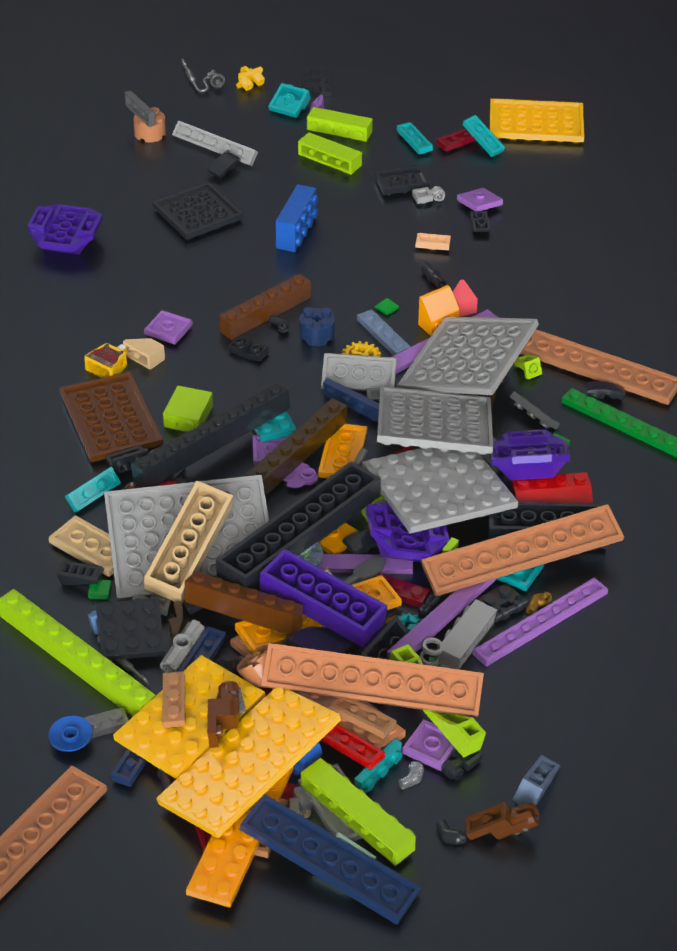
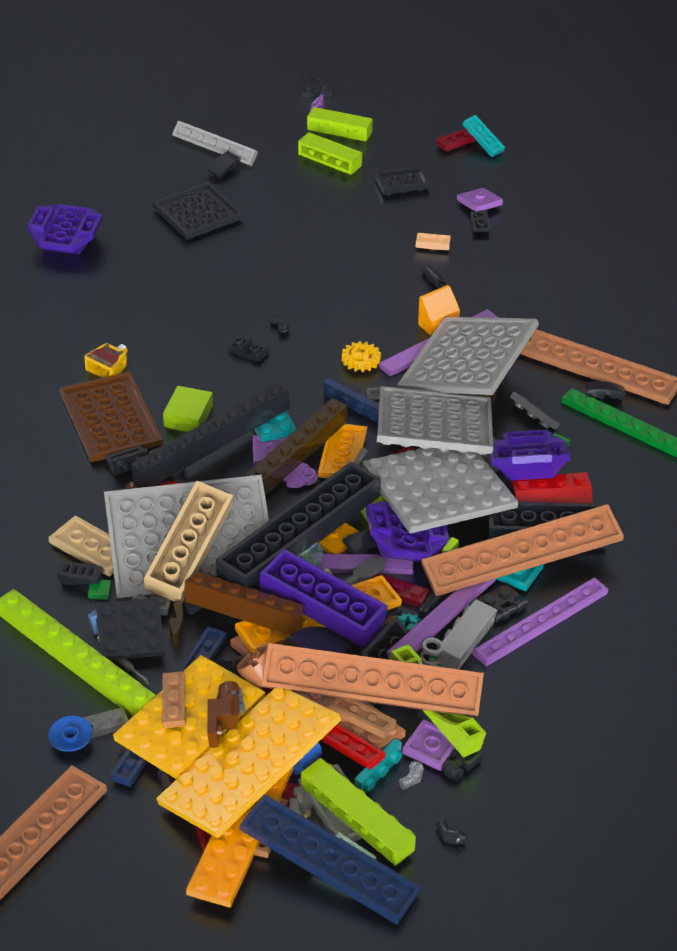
(92, 489): teal plate -> none
(140, 108): dark grey plate -> none
(145, 351): tan slope -> none
(153, 133): nougat brick -> none
(168, 327): medium lavender plate -> none
(182, 646): light grey piece -> none
(216, 79): flat silver piece -> none
(248, 76): yellow hips -> none
(263, 306): reddish brown brick -> none
(289, 100): teal plate -> none
(296, 218): blue brick -> none
(317, 326): dark blue brick -> none
(359, 371): light grey tile -> none
(382, 332): sand blue plate -> none
(387, 307): green slope -> none
(414, 138): teal plate -> none
(425, 195): light grey plate -> none
(465, 299): coral slope -> none
(502, 820): reddish brown plate -> none
(530, 365): lime bracket -> none
(536, 781): sand blue slope -> none
(537, 120): yellow plate -> none
(537, 601): pearl gold arm -> none

